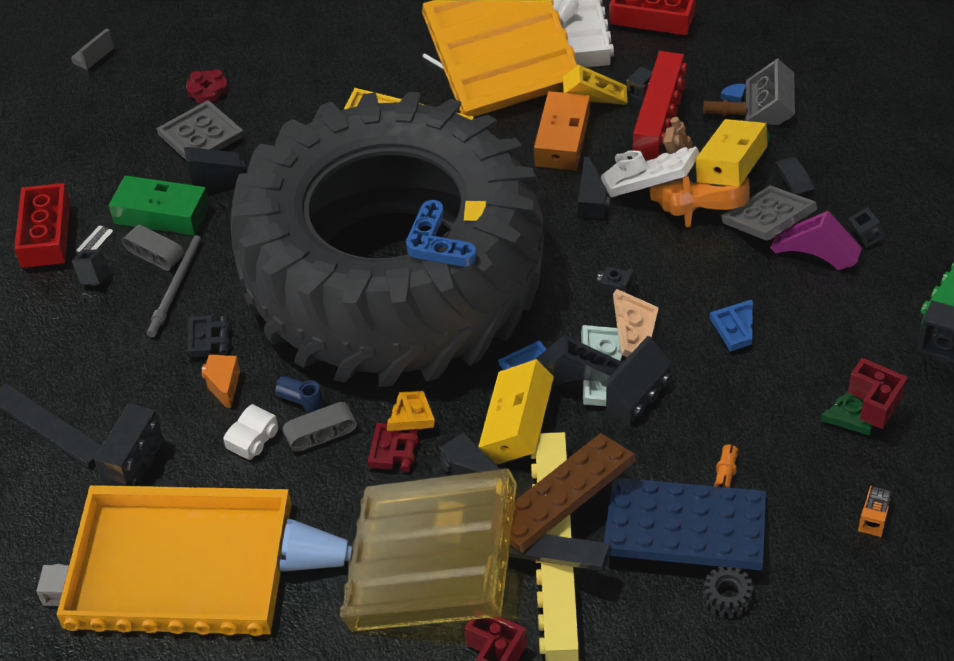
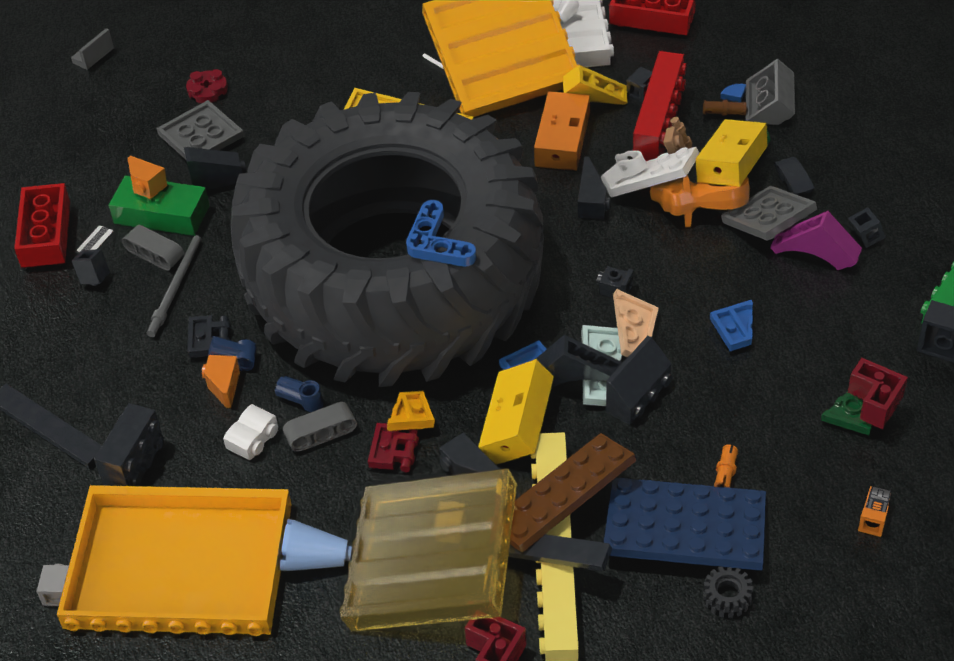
(146, 177): none -> orange slope
(243, 349): none -> dark blue piece
(473, 210): yellow sticker -> none

